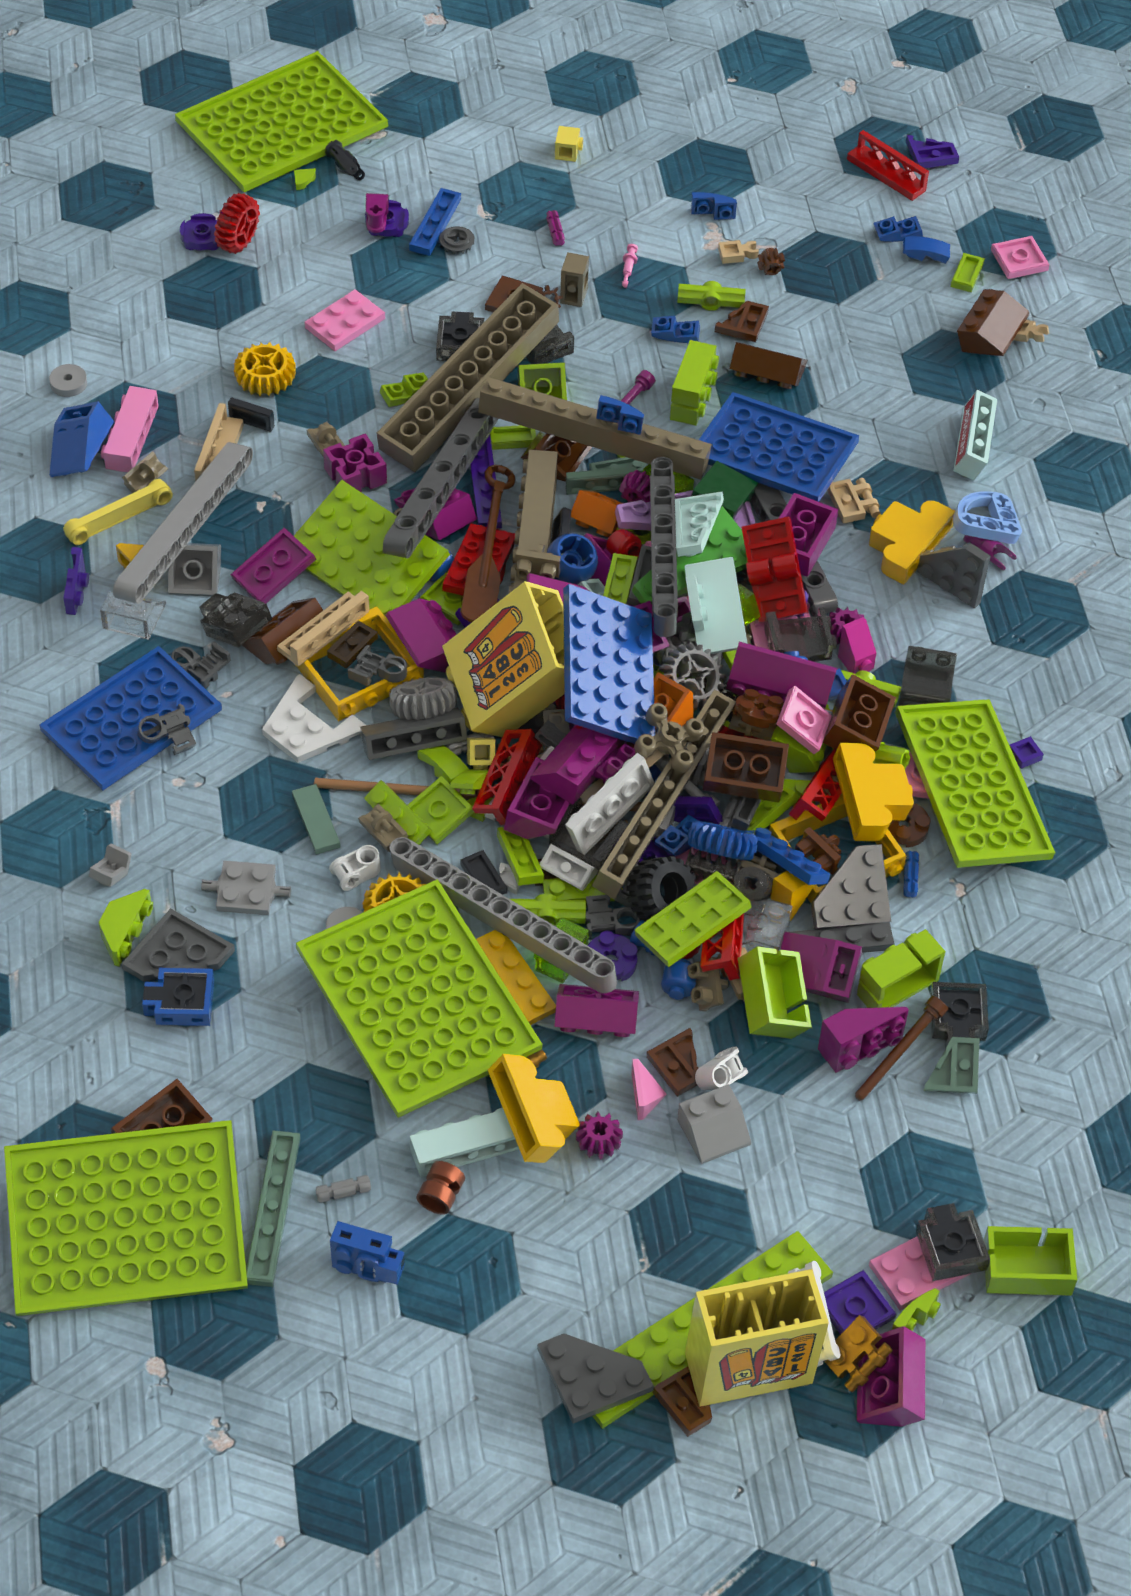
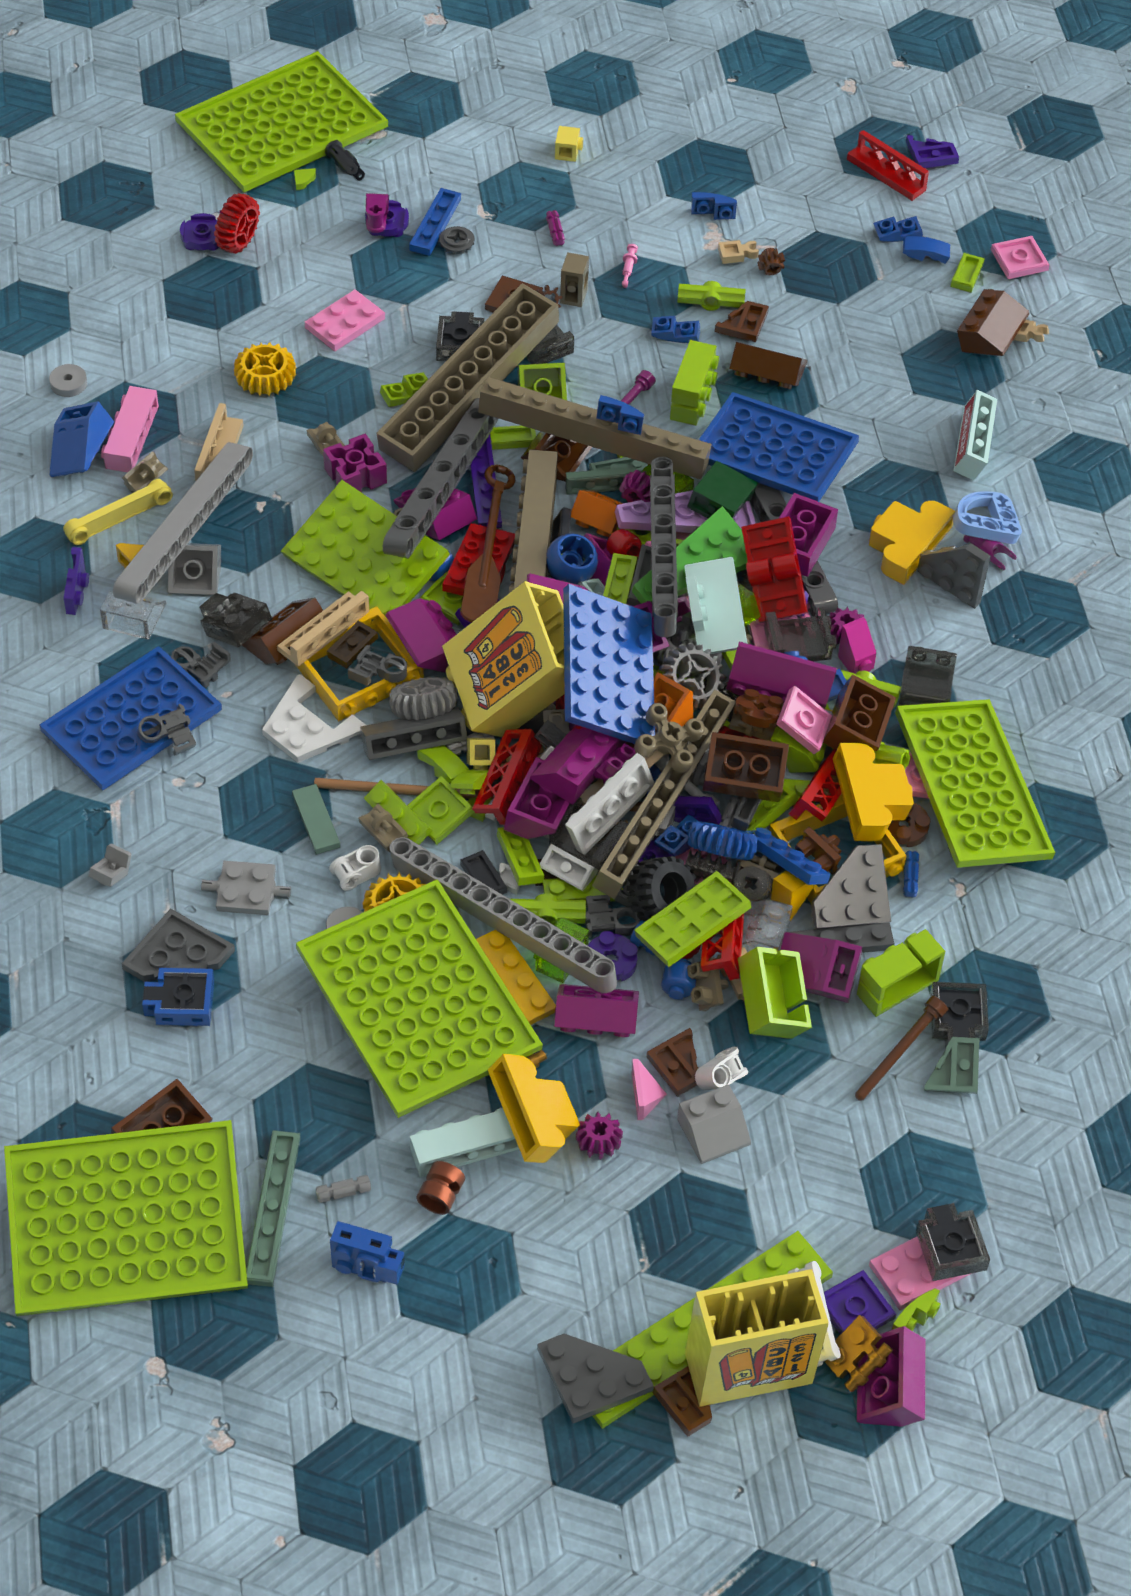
(124, 922): lime slope -> none
(251, 414): black tile -> none
(273, 566): magenta tile -> none
(537, 563): dark tan hips -> none
(695, 521): light aqua wing -> none
(846, 500): tan plate -> none
(860, 1034): magenta slope -> none
(1024, 1267): lime piece -> none
(1026, 752): dark purple plate -> none

